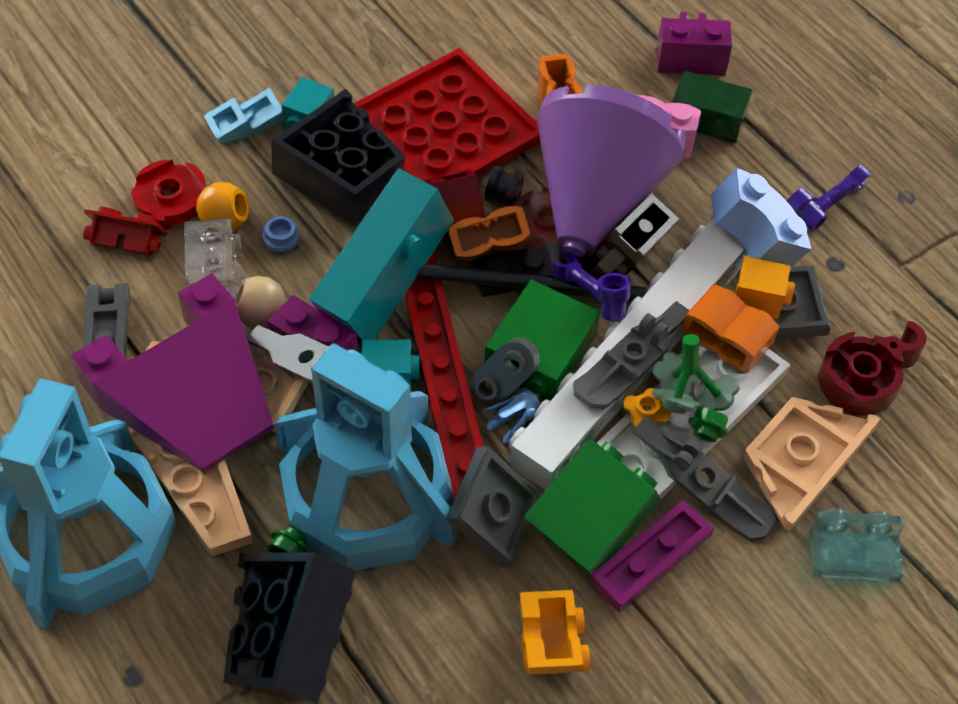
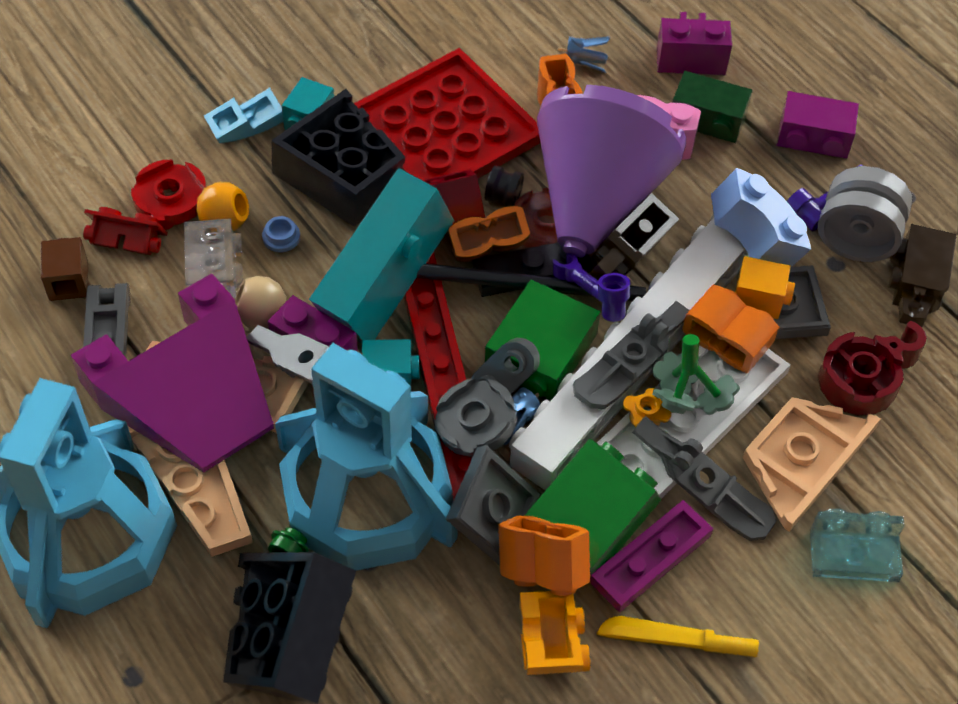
(64, 268): none -> reddish brown brick
(475, 416): none -> dark grey tile
(544, 554): none -> orange brick
(581, 55): none -> flat silver piece
(666, 634): none -> yellow piece
(708, 424): green plate -> none
(817, 124): none -> magenta brick
(865, 214): none -> light grey wheel
(922, 272): none -> dark brown hinge

